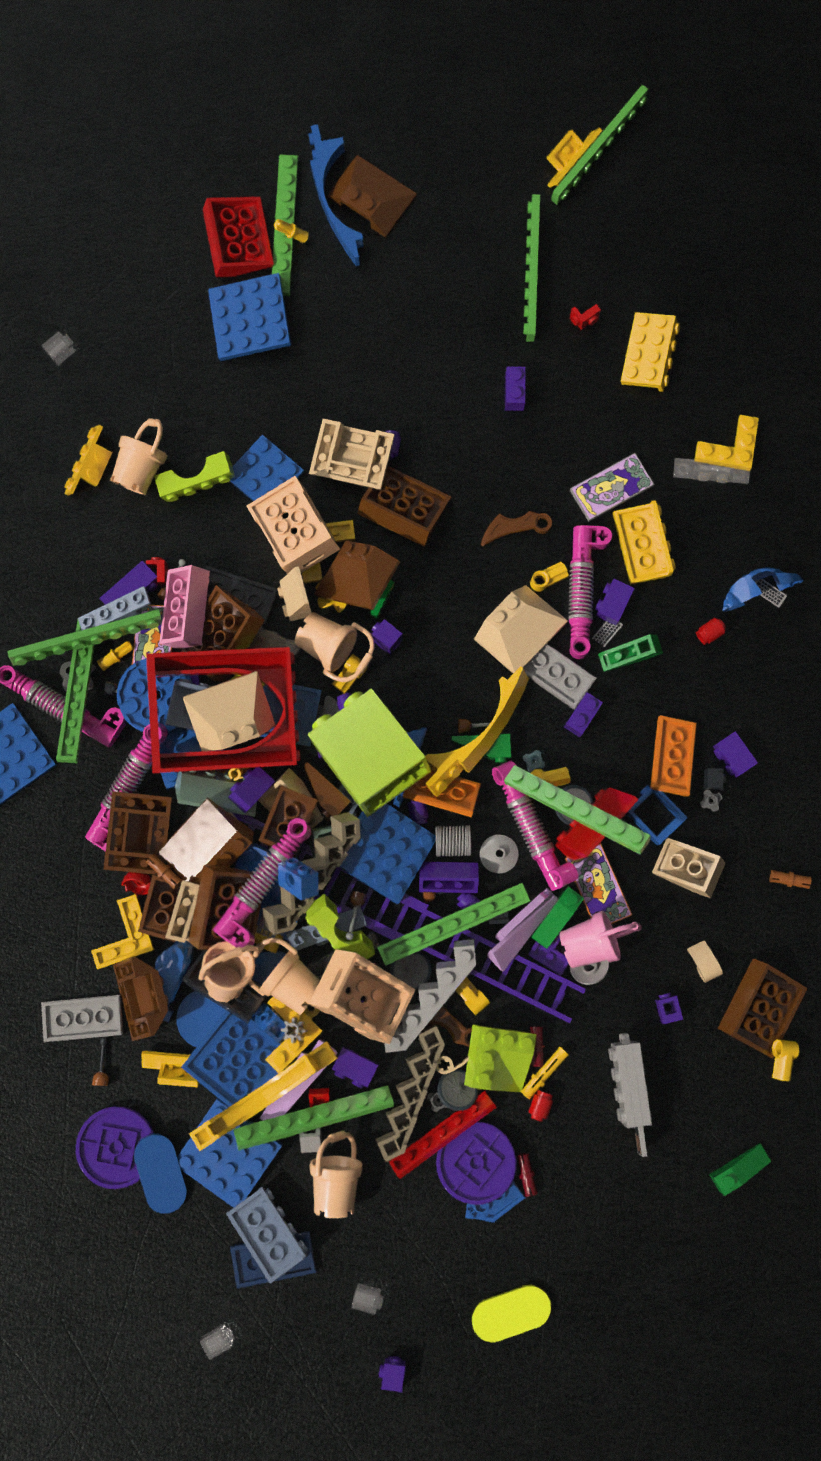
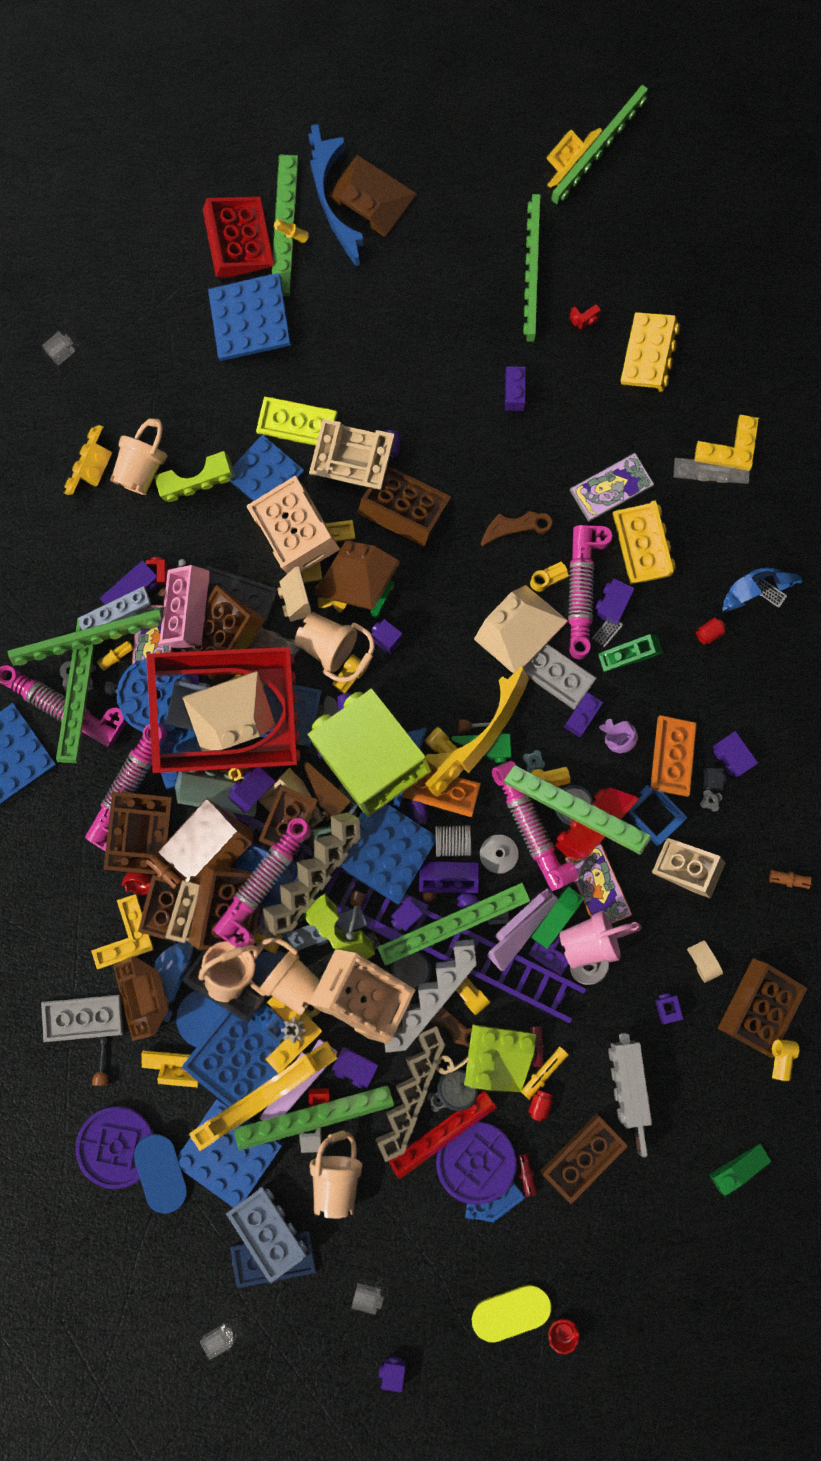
(292, 420): none -> neon yellow tile
(298, 878): blue brick -> none
(405, 916): none -> dark purple brick
(439, 742): none -> yellow piece
(563, 1336): none -> red hair
(583, 1158): none -> reddish brown brick
(620, 737): none -> medium lavender hat

